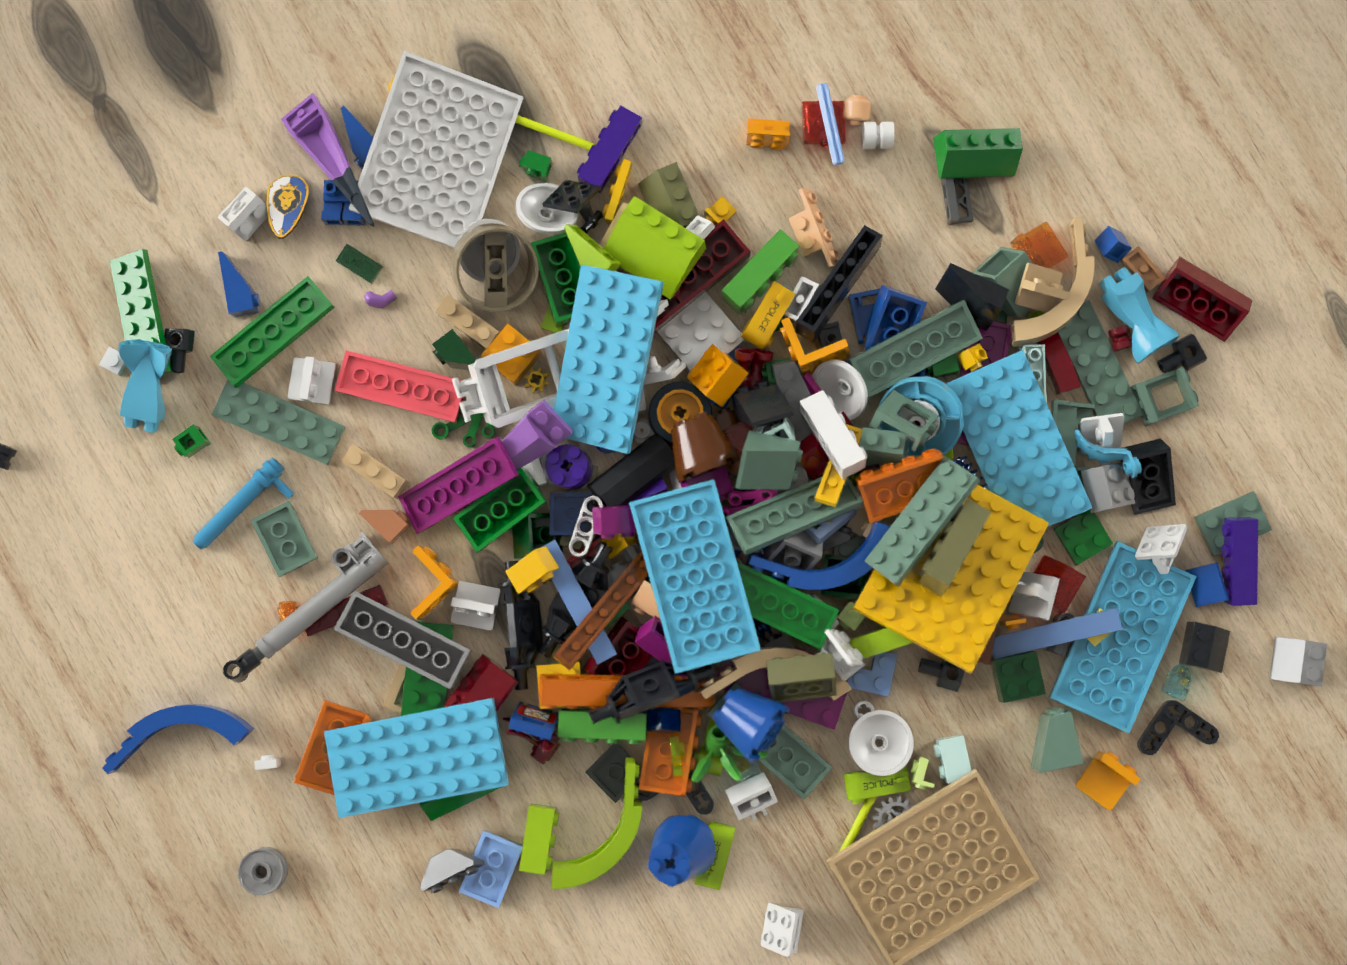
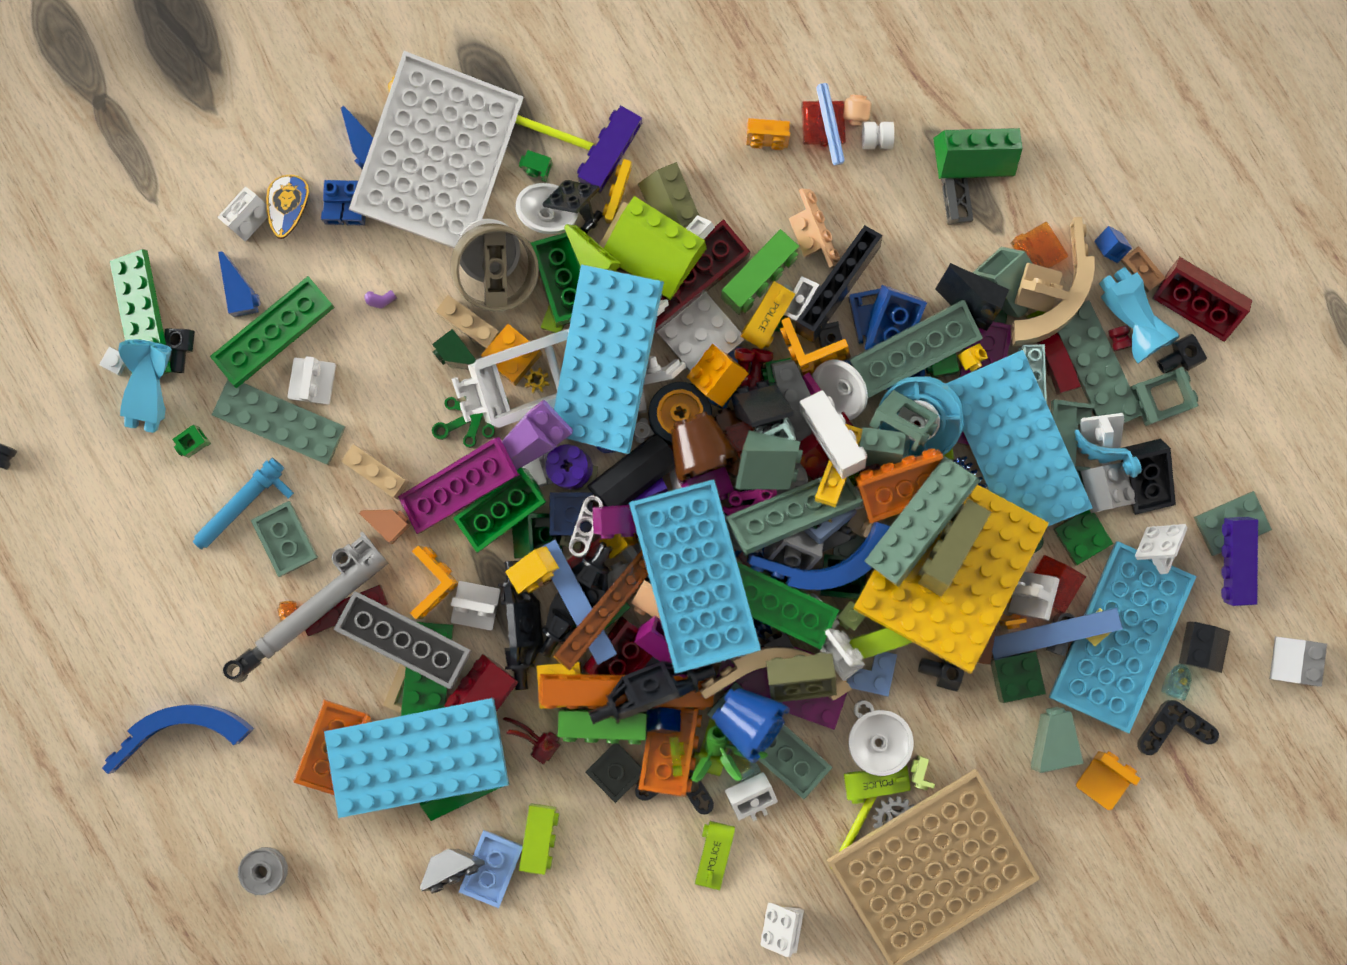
(267, 762): white plate -> none
(316, 134): medium lavender plate -> none
(359, 263): clear green plate -> none
(398, 386): coral plate -> none
(534, 721): blue container -> none
(596, 863): lime arch -> none
(681, 850): blue cone -> none
(719, 210): yellow bracket -> none
(952, 757): light aqua brick -> none
(1208, 585): blue piece -> none

